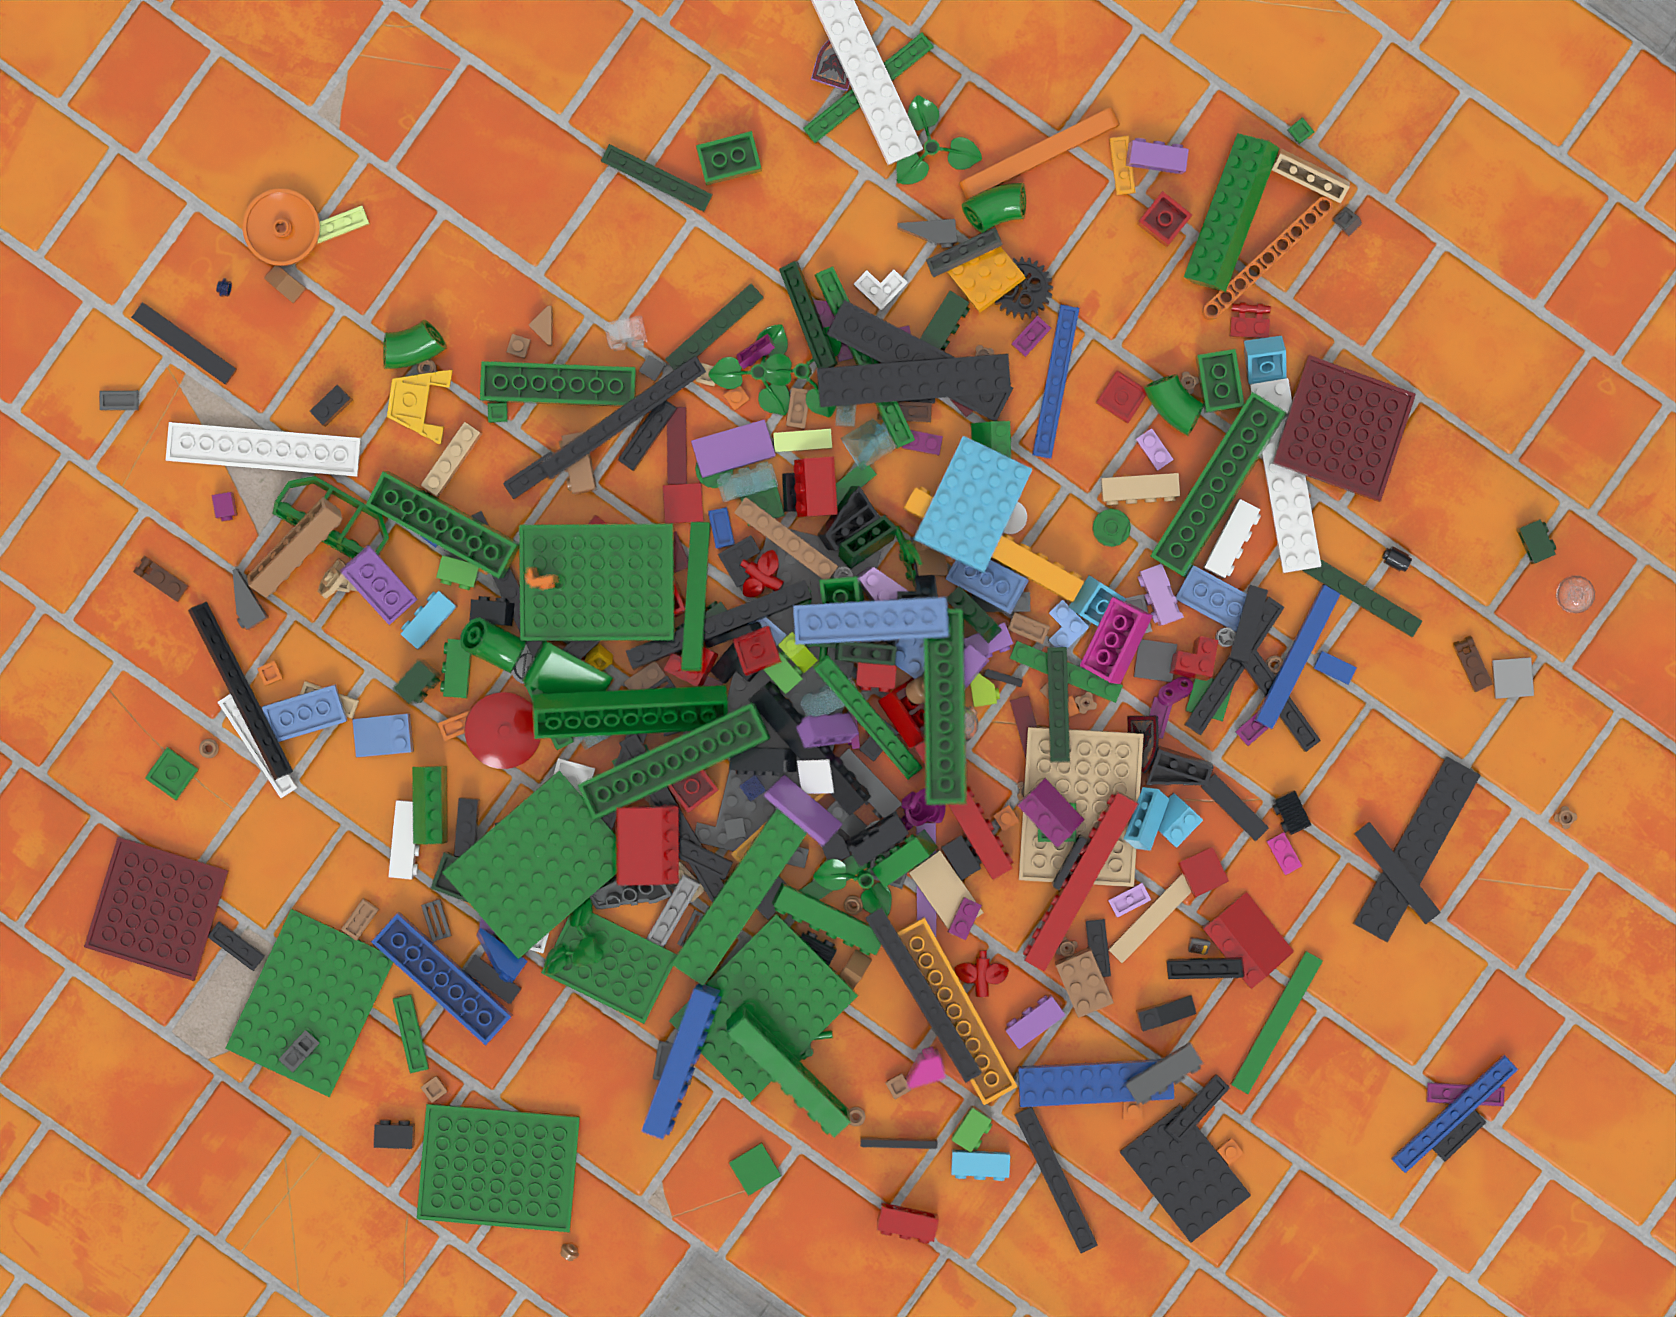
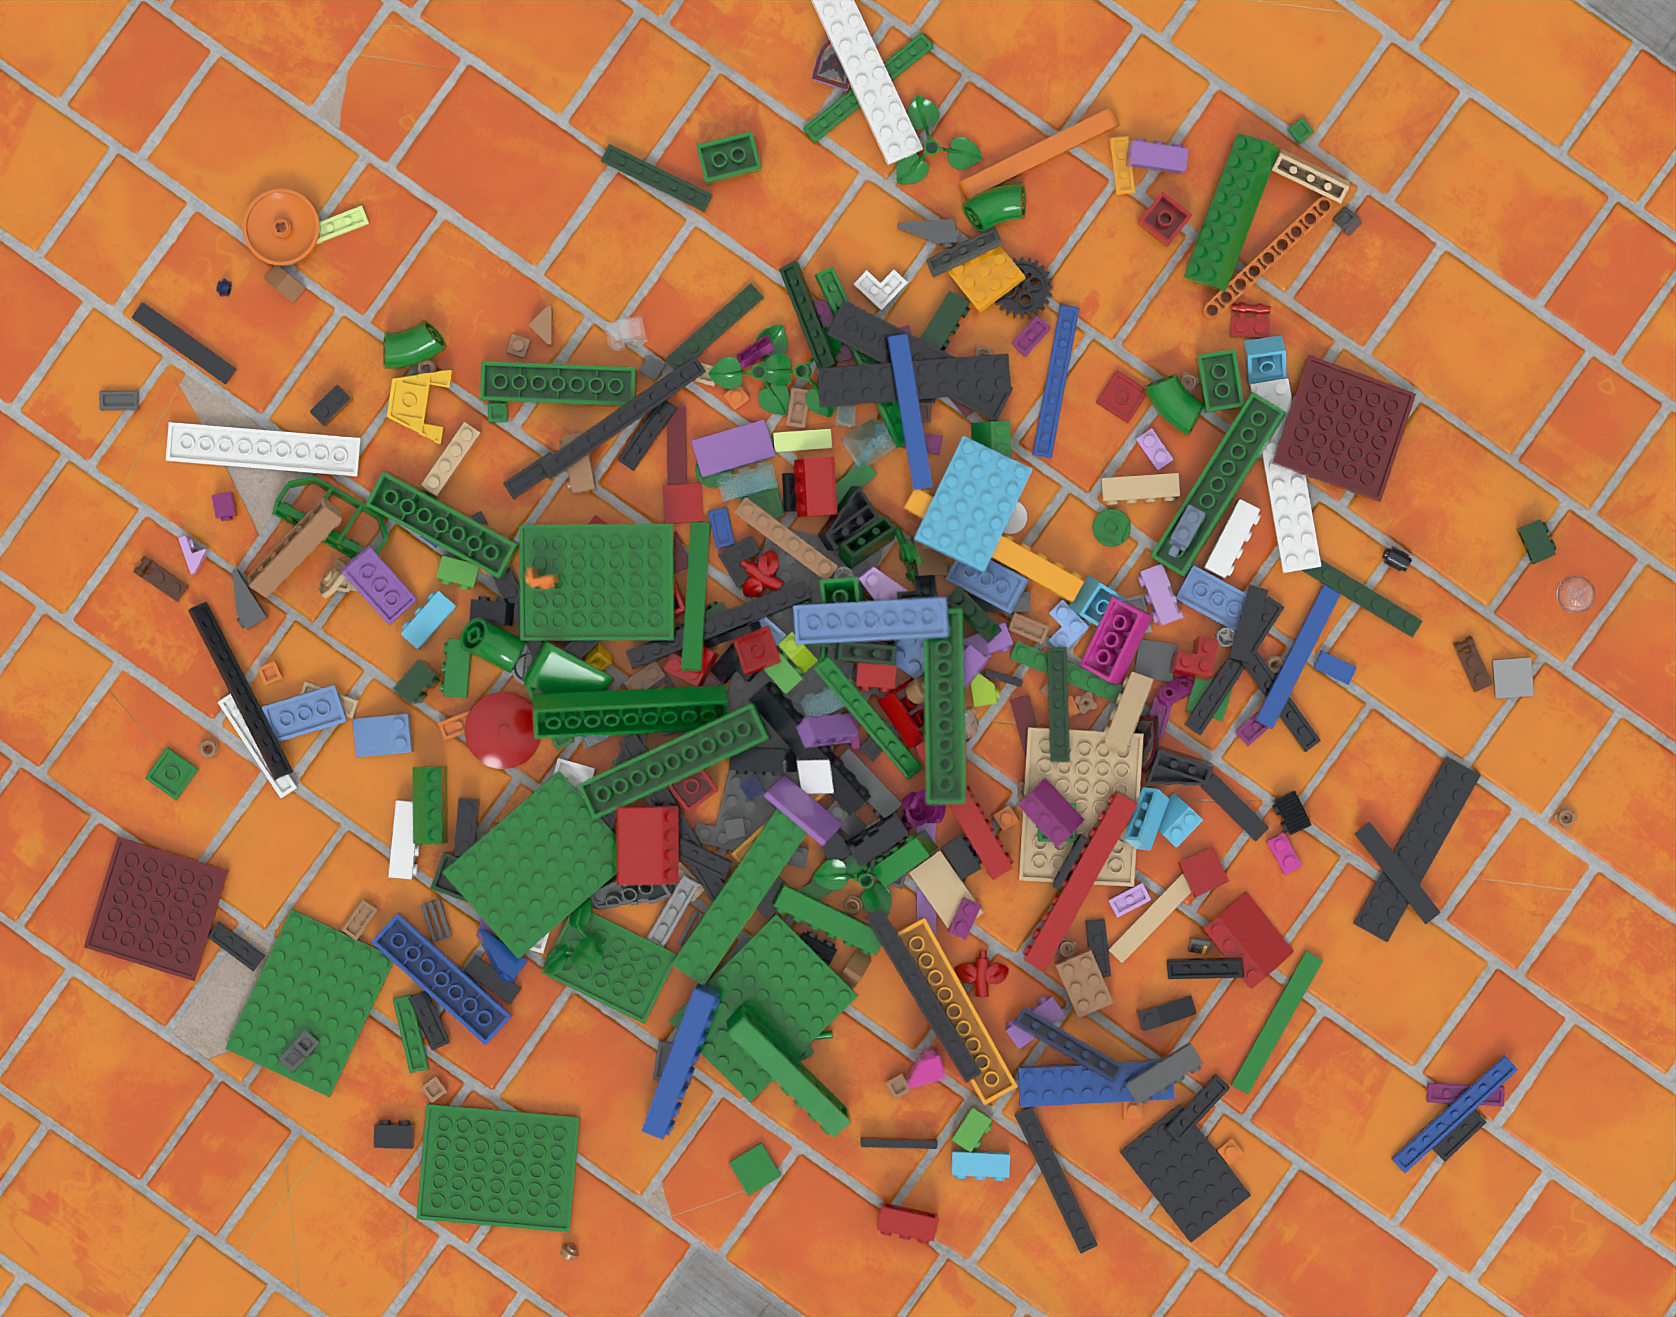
(193, 559): none -> lavender slope
(429, 1020): none -> black plate
(860, 1121): medium nougat plate -> none
(910, 411): none -> blue tile
(1068, 1045): none -> dark blue brick
(1128, 712): none -> tan brick
(1186, 530): none -> sand blue hinge

